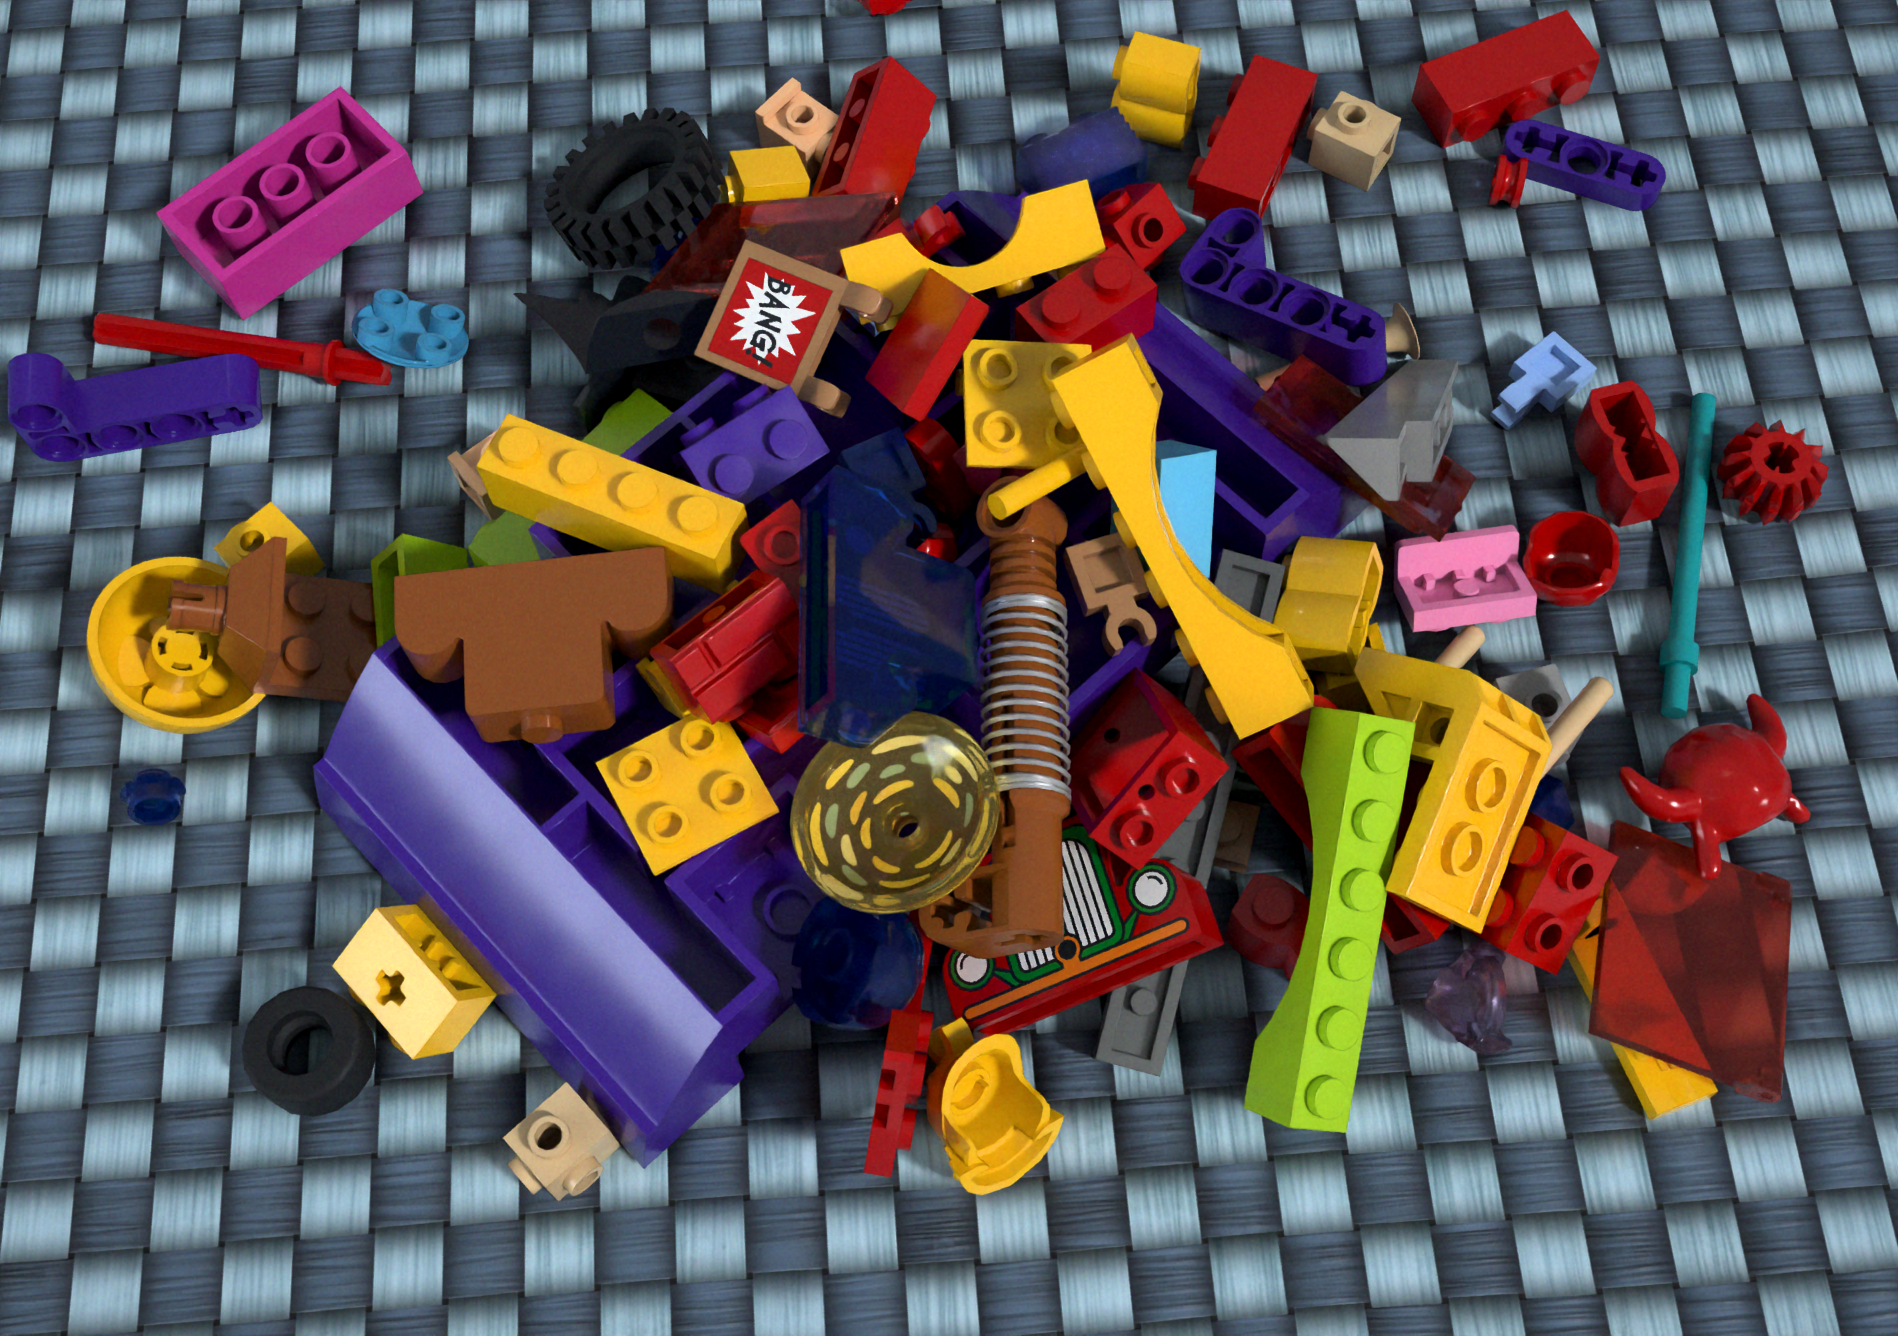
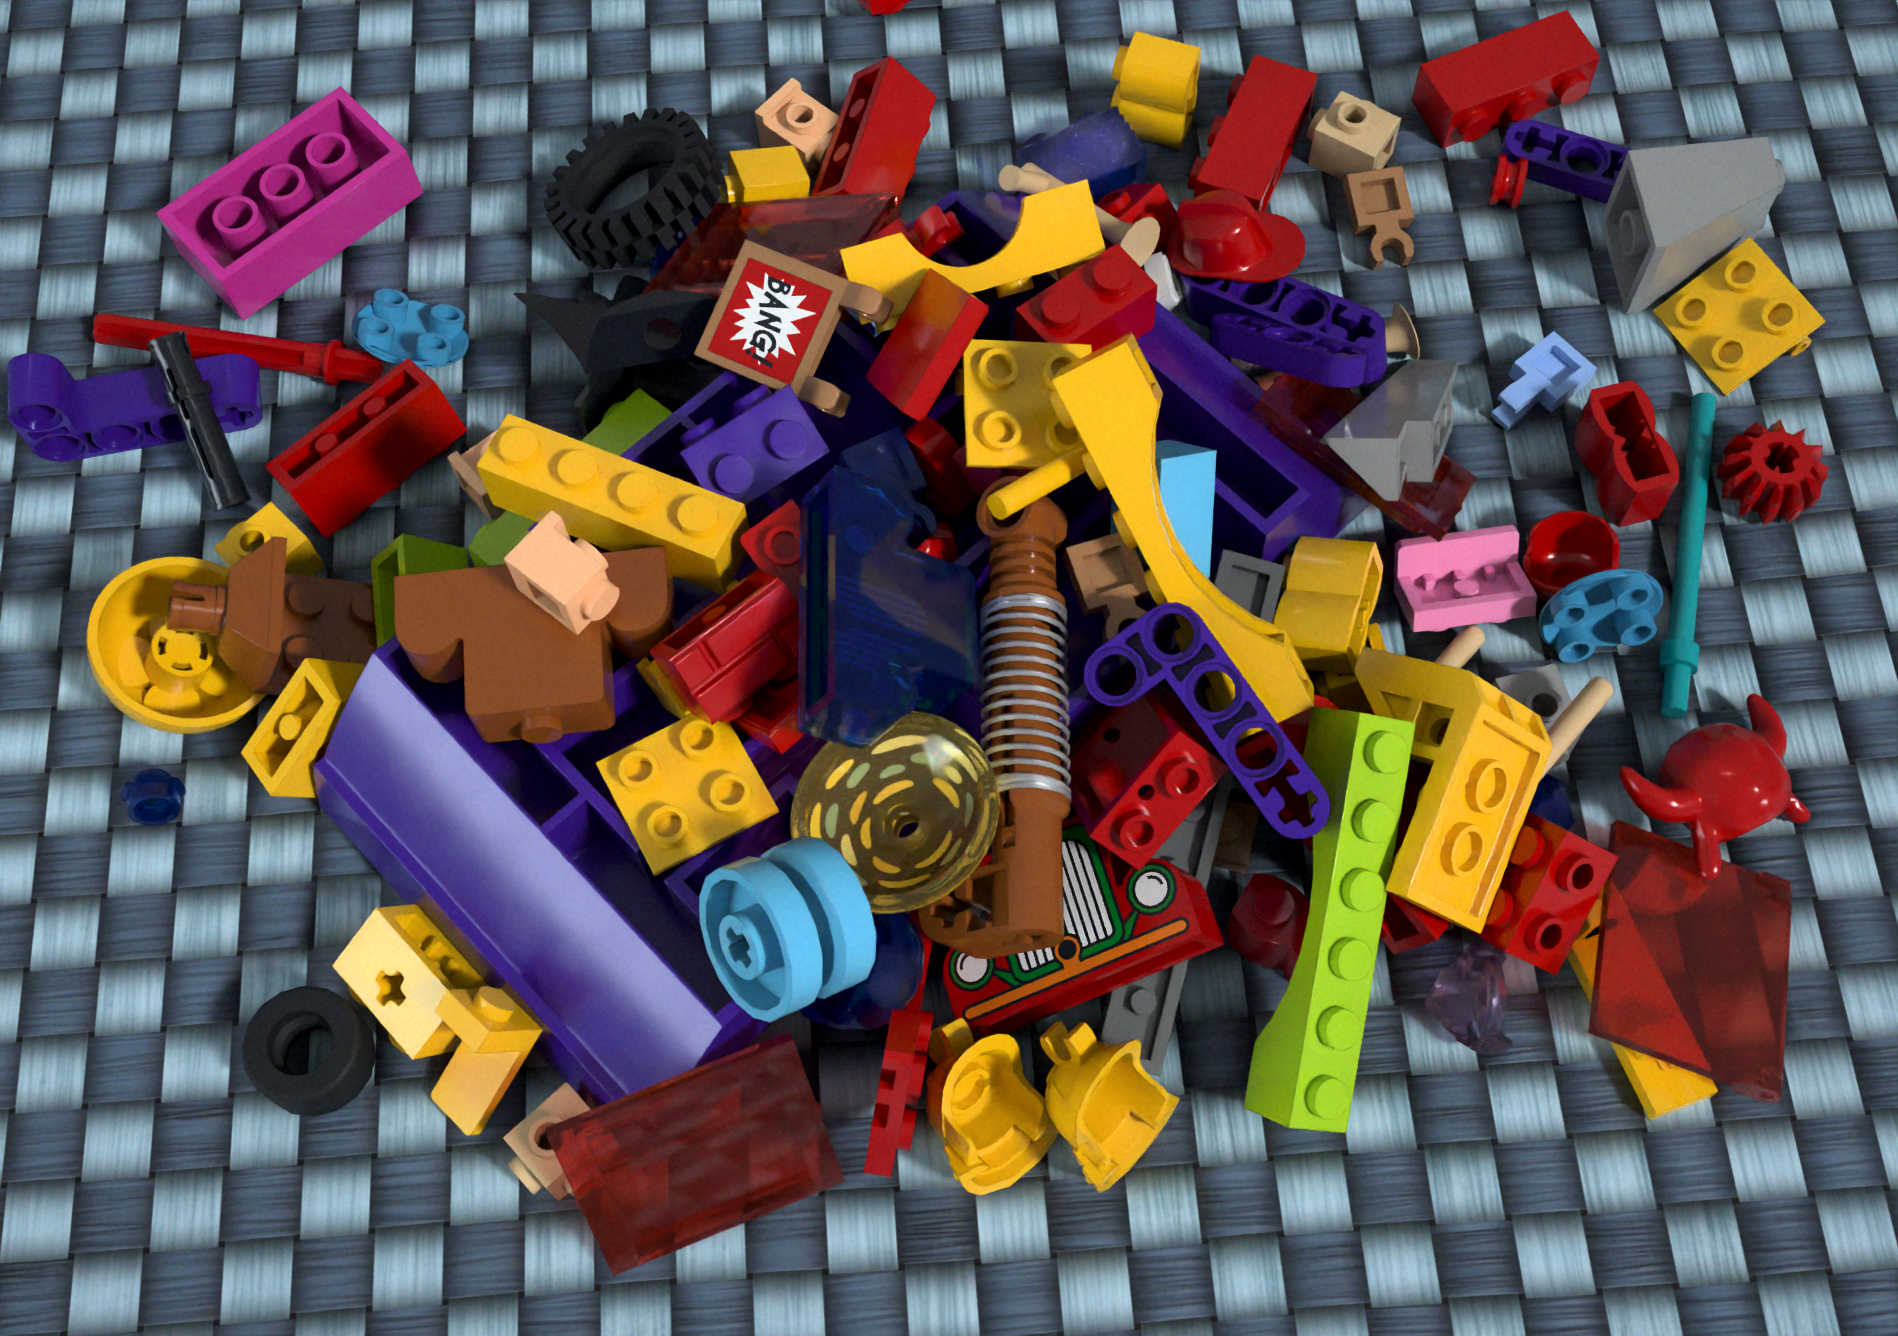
(198, 419): none -> black pin
(301, 726): none -> yellow brick
(367, 448): none -> red brick
(492, 1049): none -> yellow bracket
(562, 575): none -> light nougat brick
(697, 1153): none -> clear red piece
(787, 927): none -> medium azure wheel
(1102, 1101): none -> yellow helmet
(1136, 239): none -> tan piece
(1163, 274): none -> white tile
(1223, 727): none -> dark purple beam
(1232, 241): none -> red piece
(1288, 350): none -> dark purple beam
(1381, 206): none -> medium nougat plate
(1601, 611): none -> dark azure dish
(1685, 211): none -> light grey slope
(1739, 316): none -> yellow hinge

